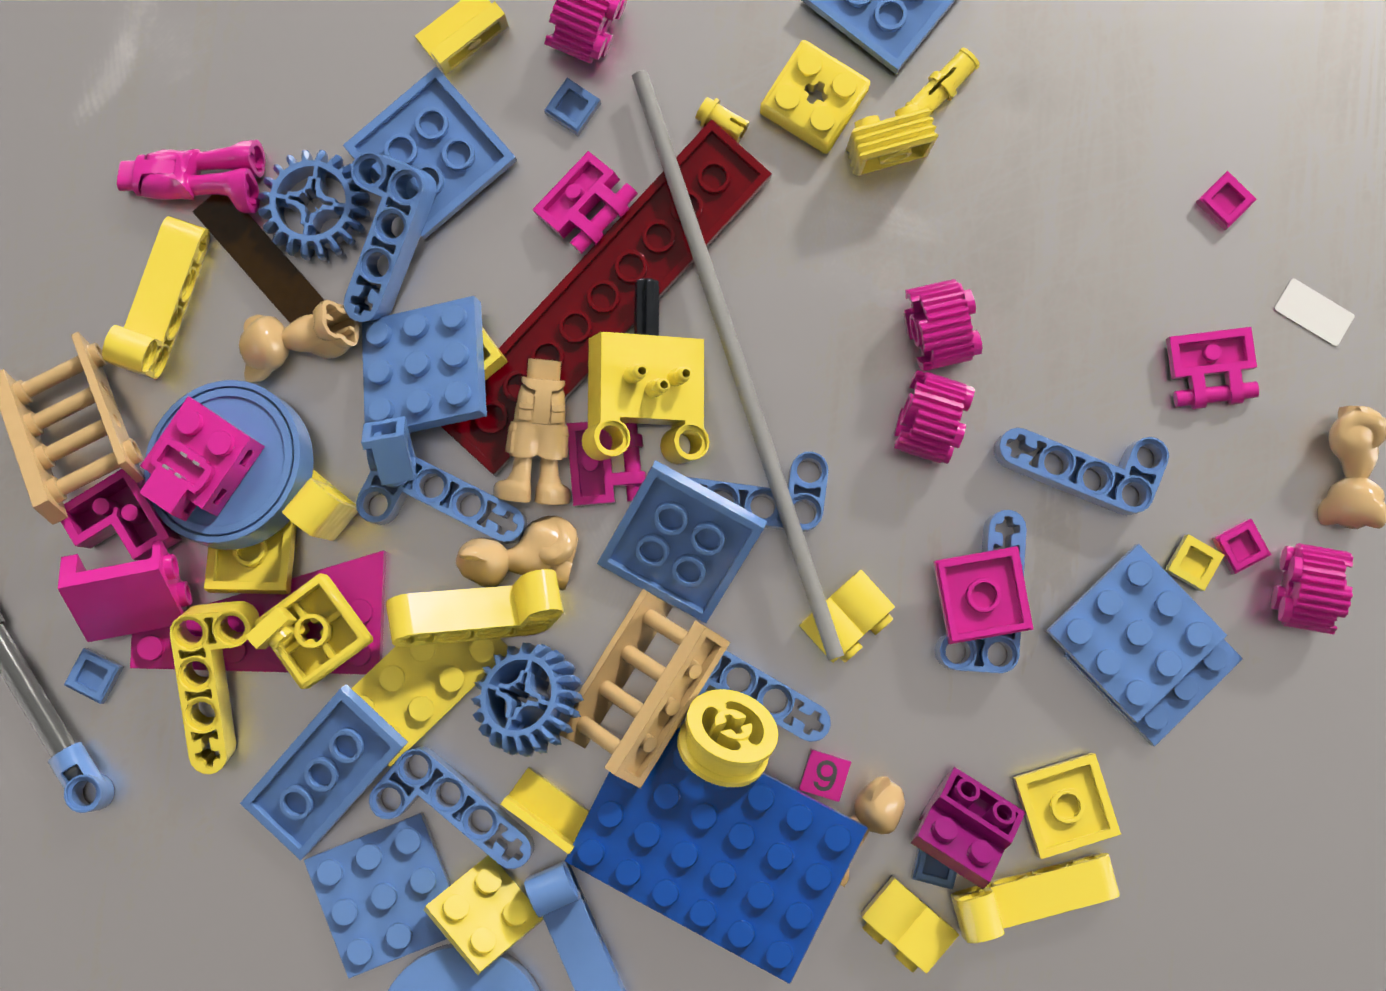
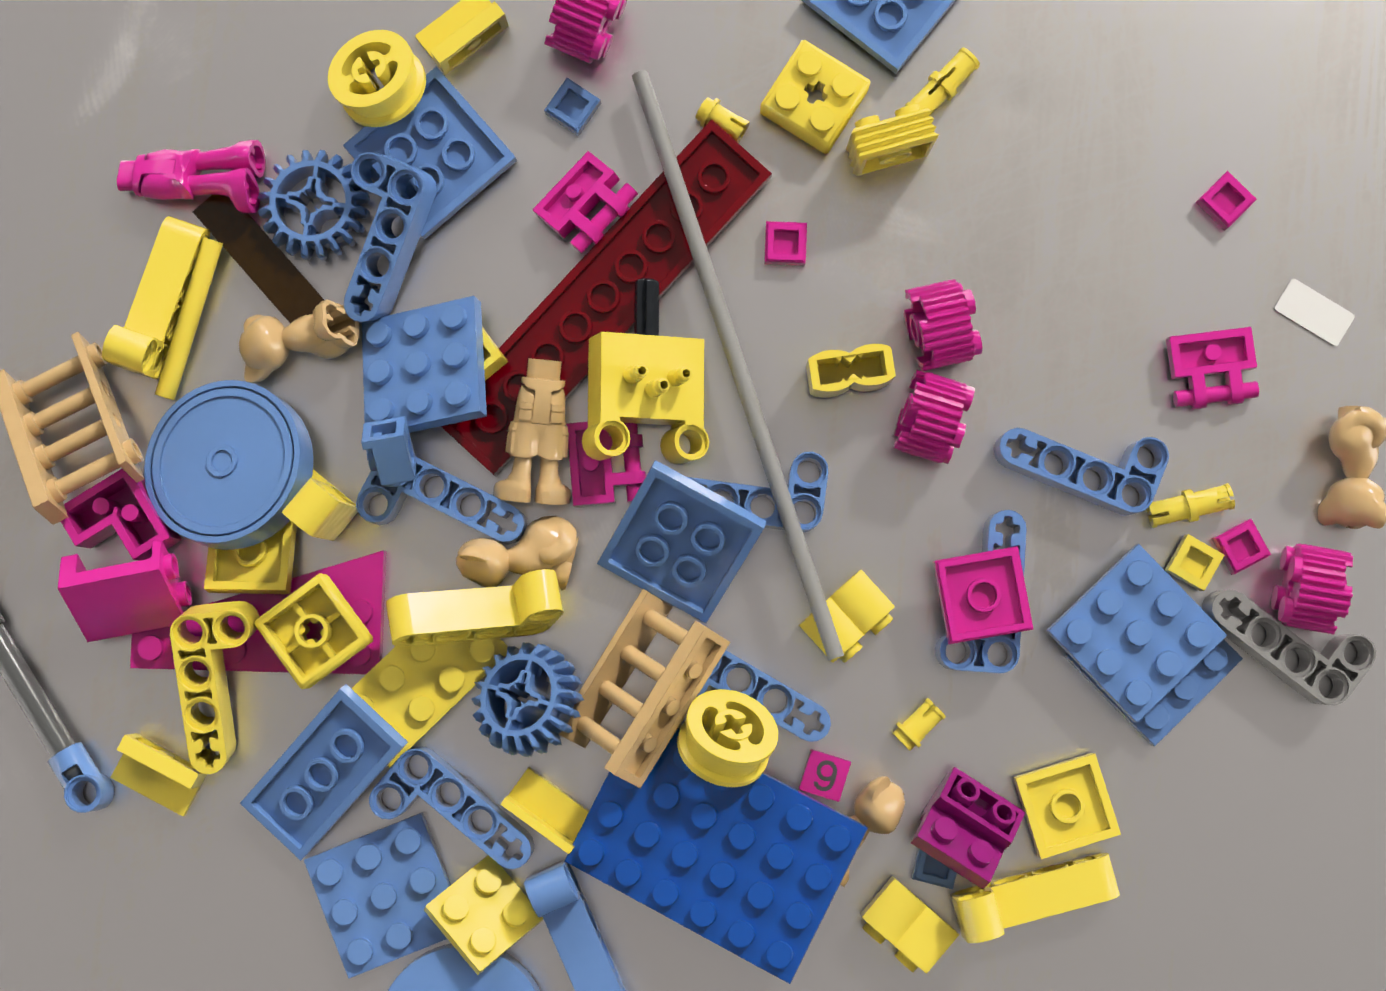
(93, 675): medium blue tile -> none
(157, 773): none -> light yellow panel
(188, 318): none -> light yellow piece
(197, 462): dark pink piece -> none
(272, 629): light yellow plate -> none
(396, 69): none -> light yellow wheel
(785, 243): none -> dark pink tile
(862, 370): none -> light yellow brick
(918, 724): none -> light yellow pin
(1190, 505): none -> light yellow pin
(1281, 640): none -> light grey beam

